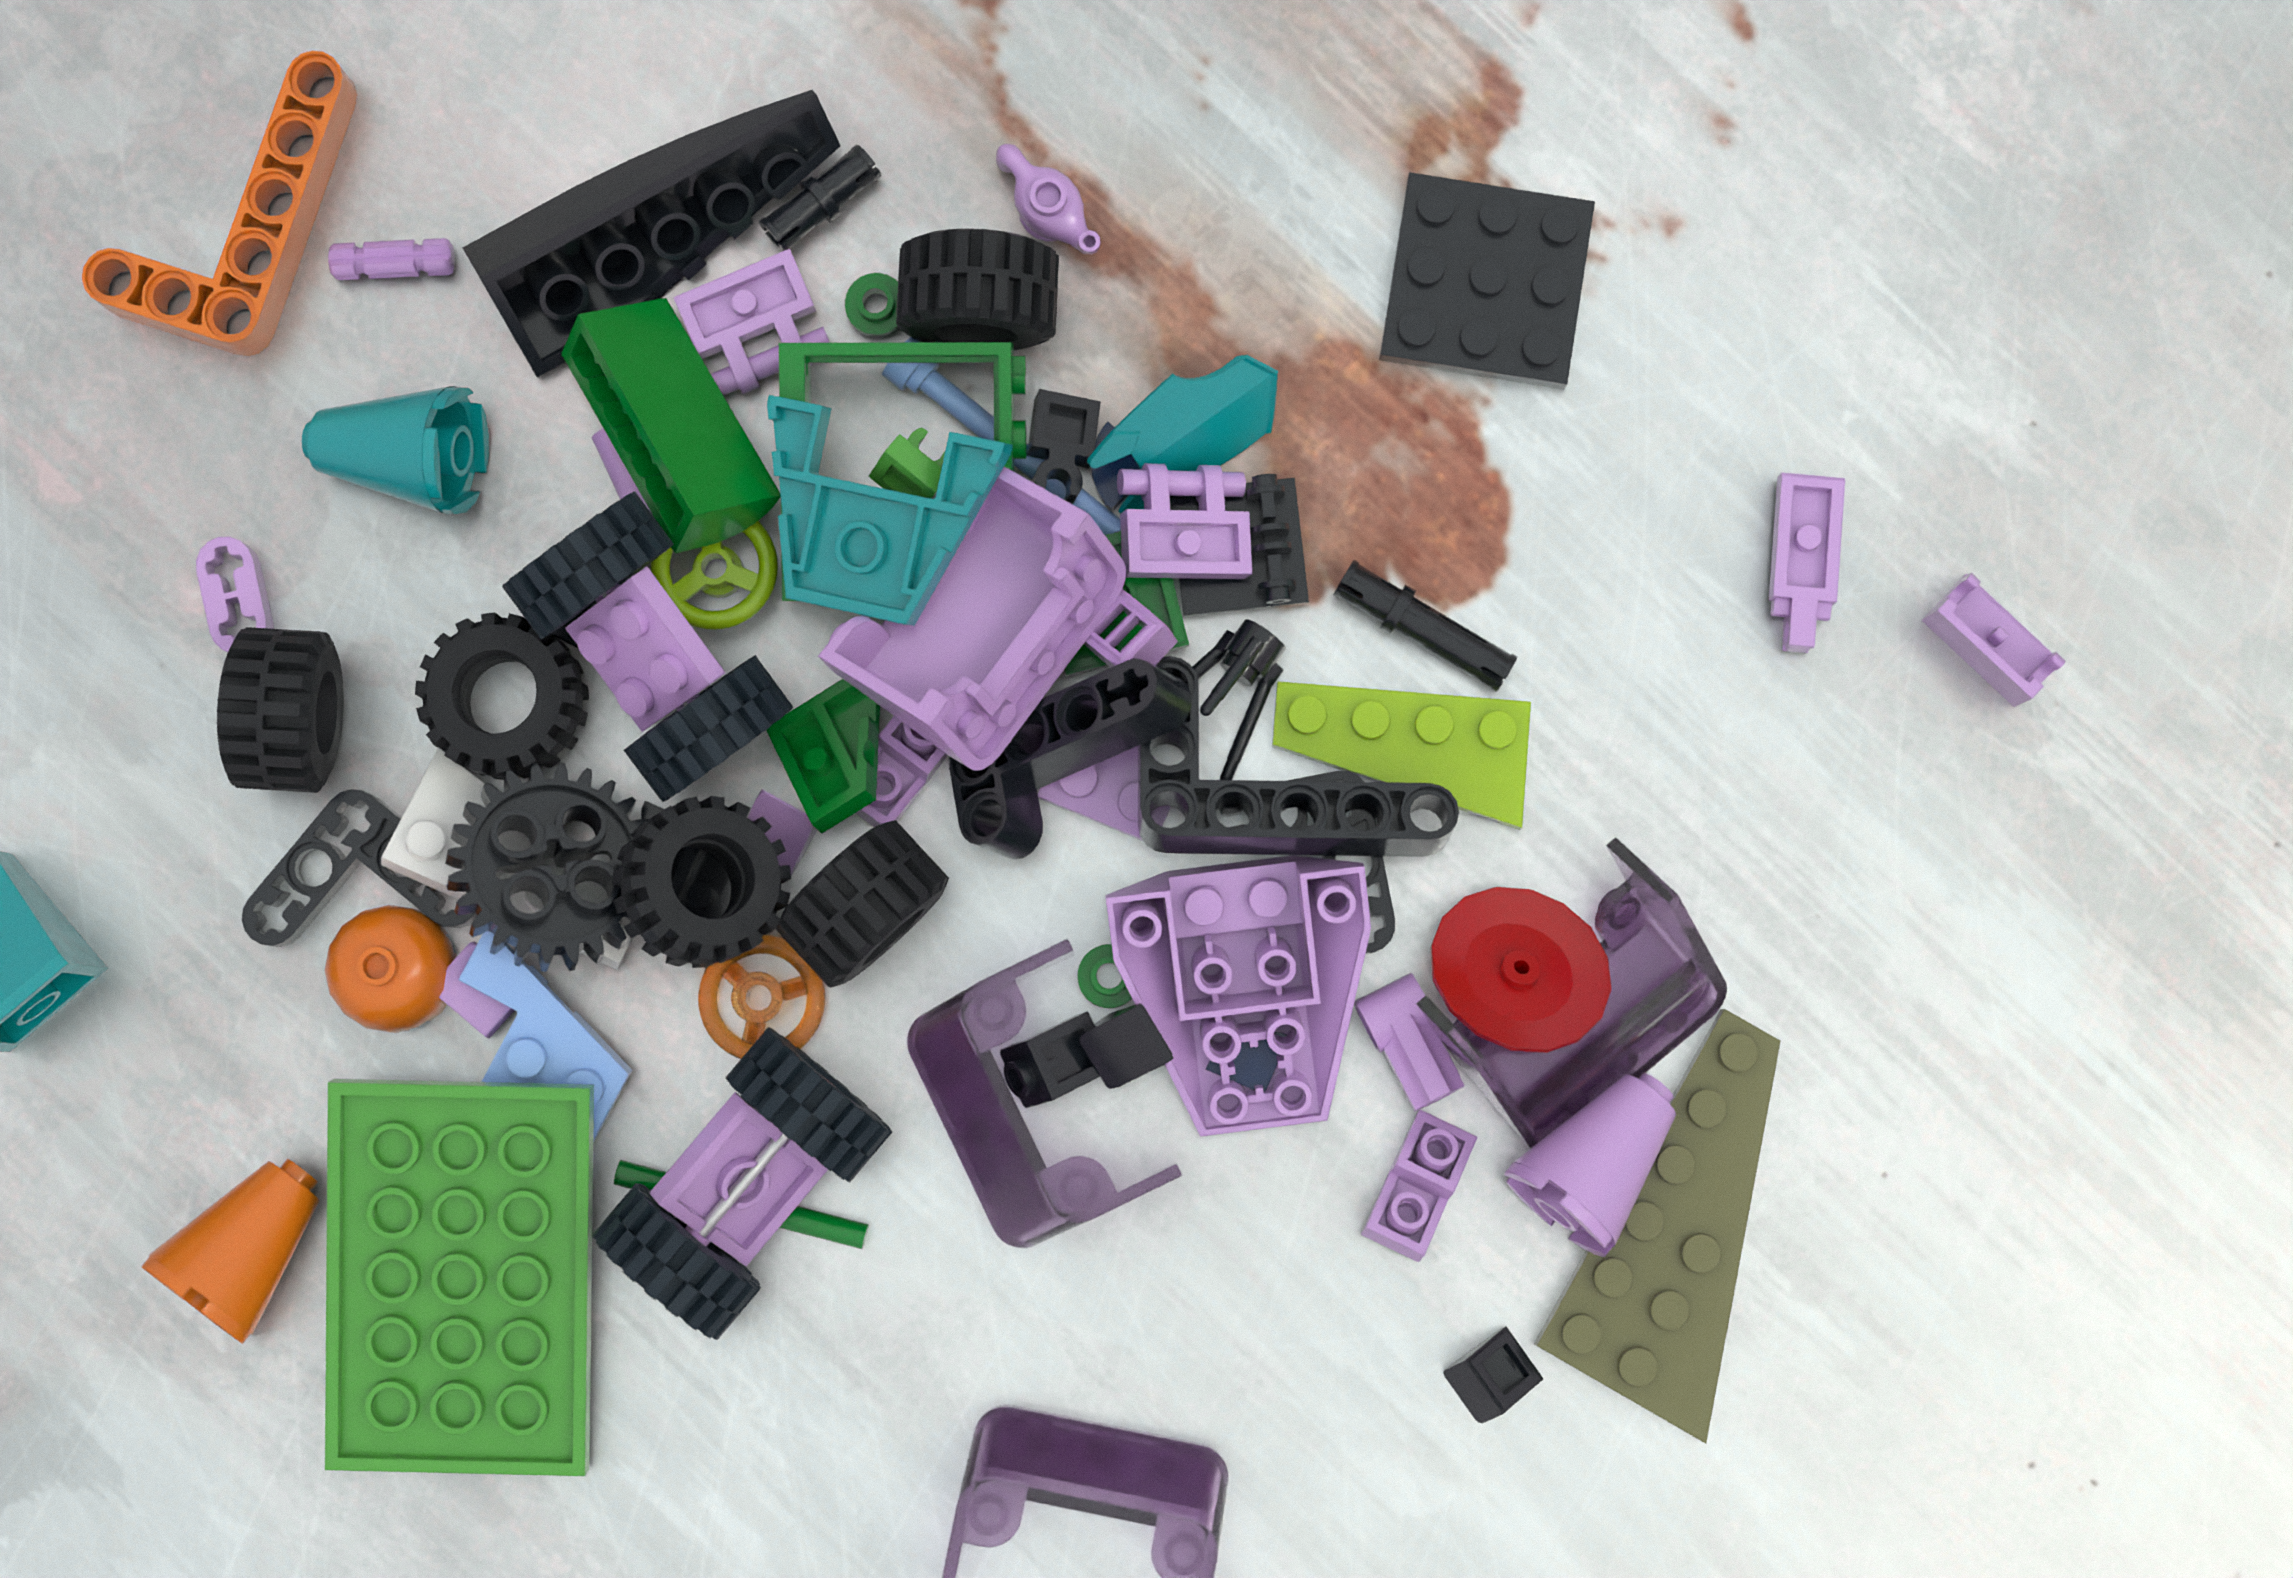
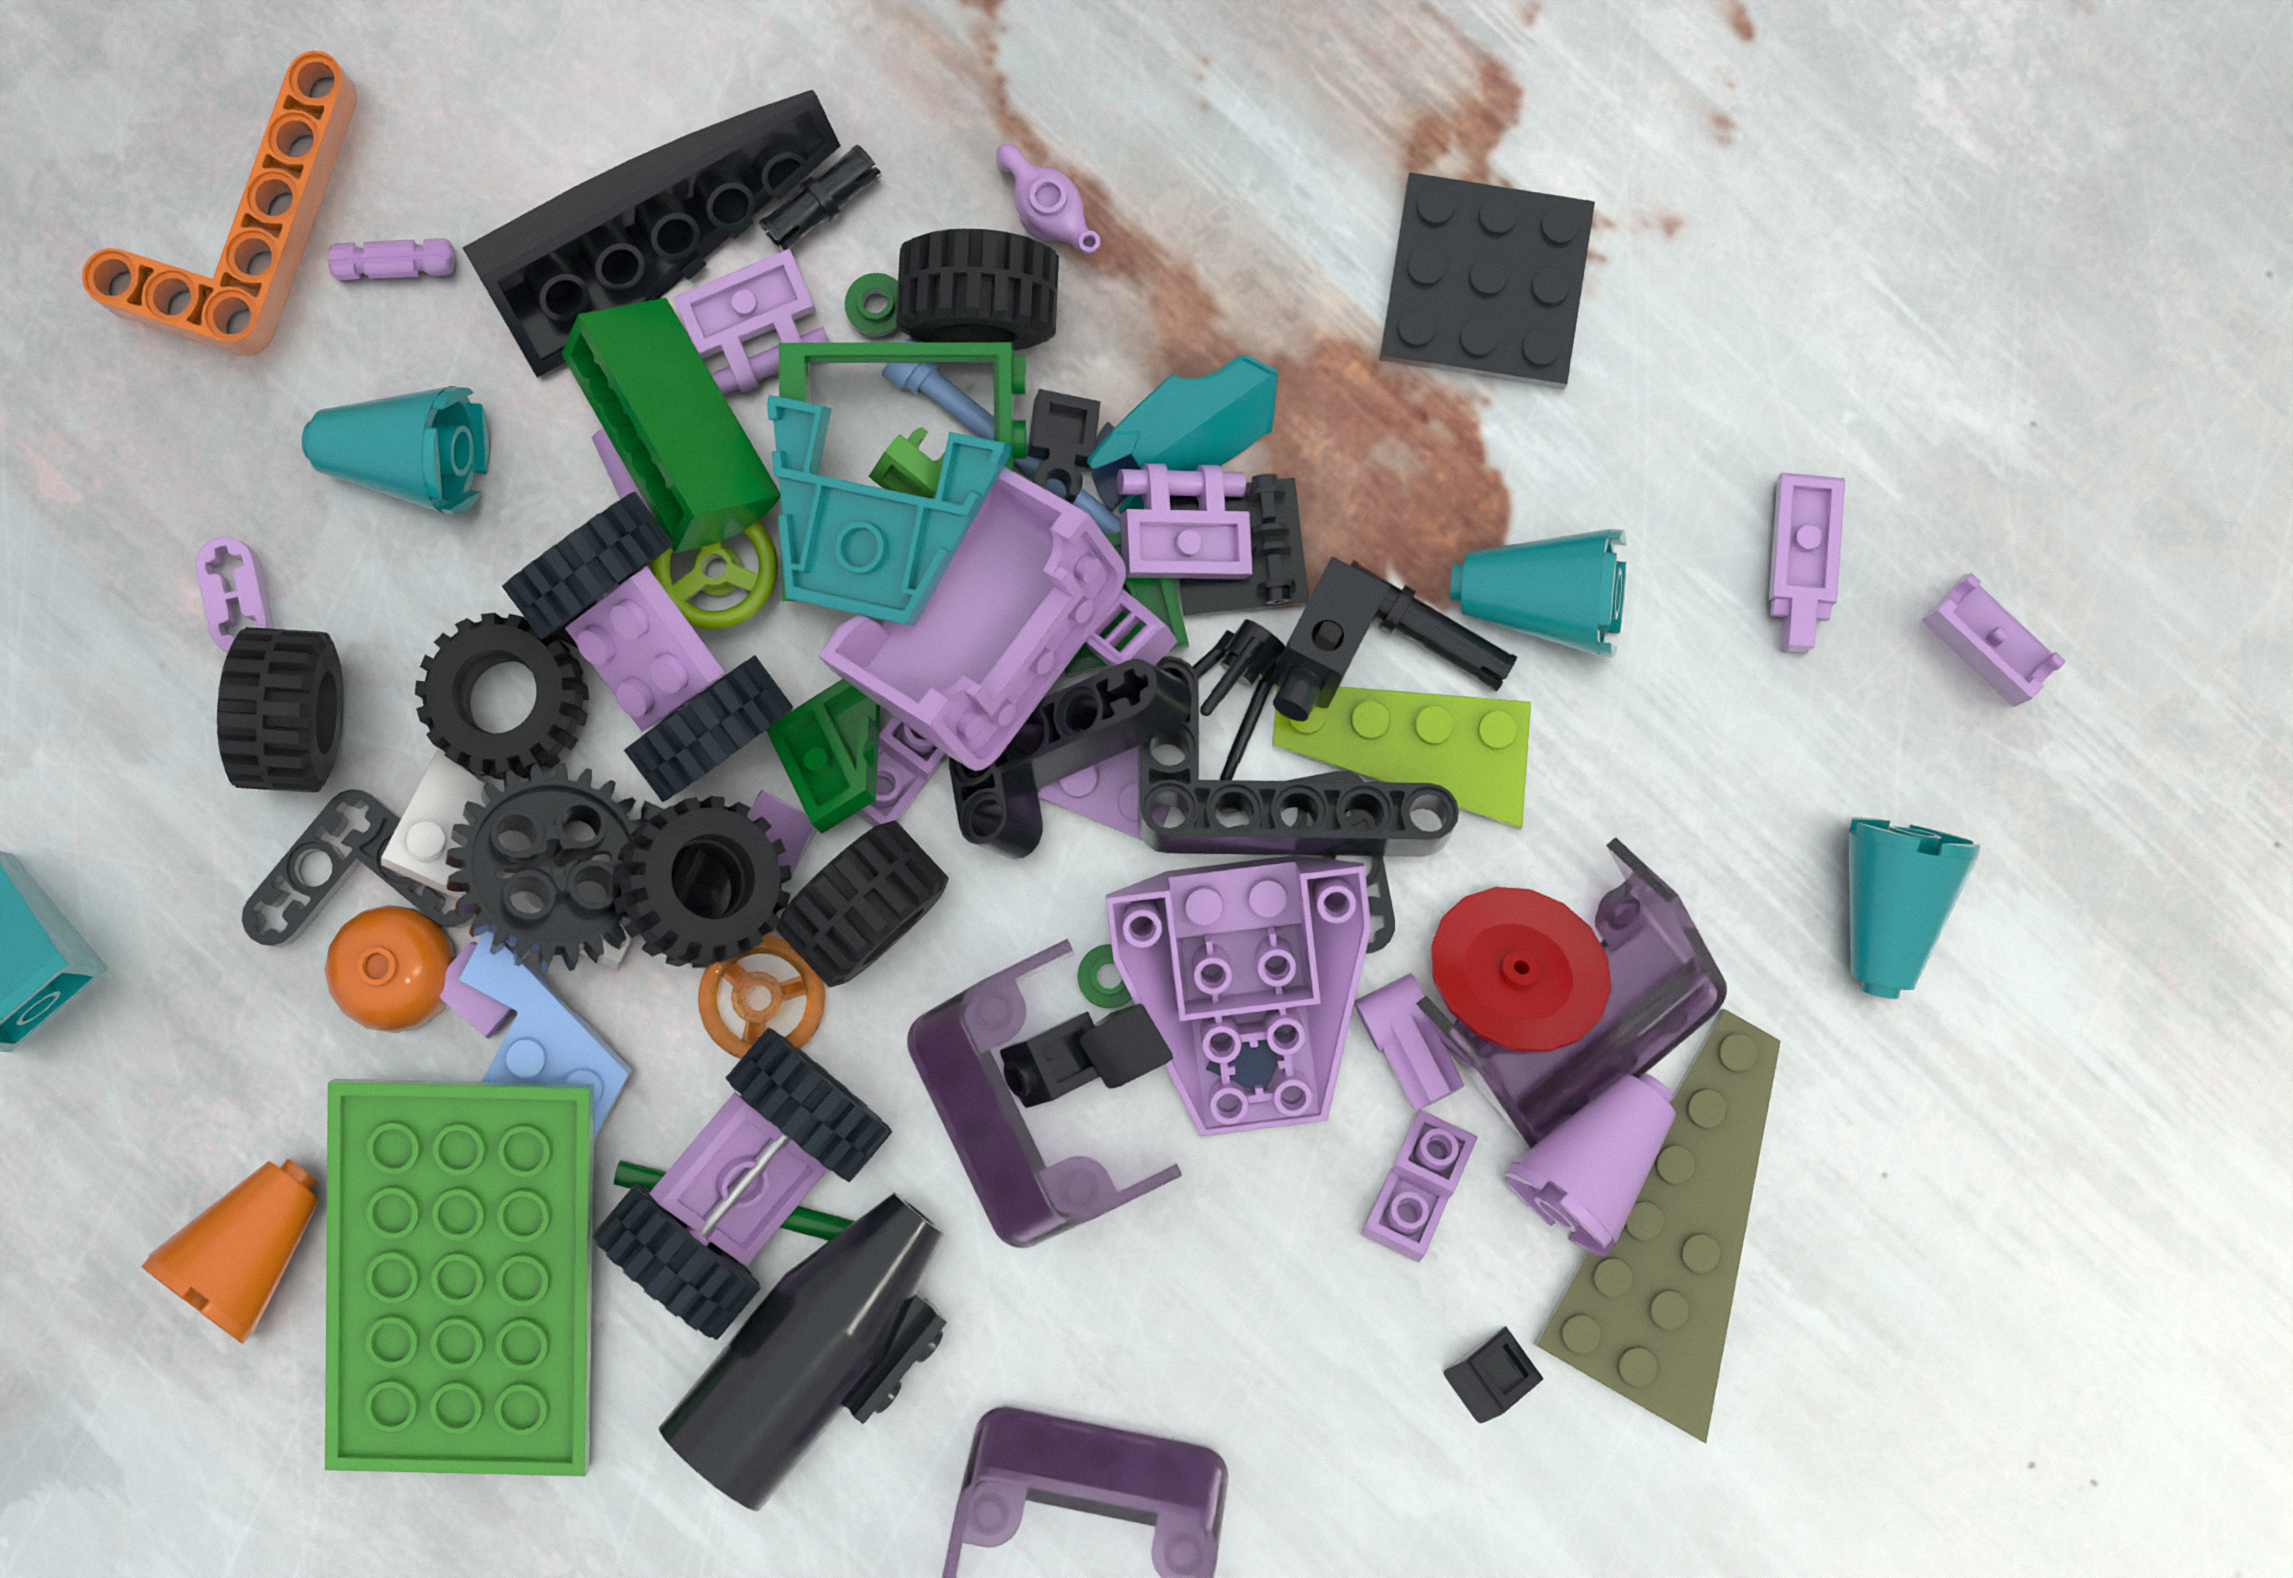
(820, 1341): none -> black piece
(1326, 639): none -> black torso
(1548, 588): none -> teal cone
(1901, 899): none -> teal cone

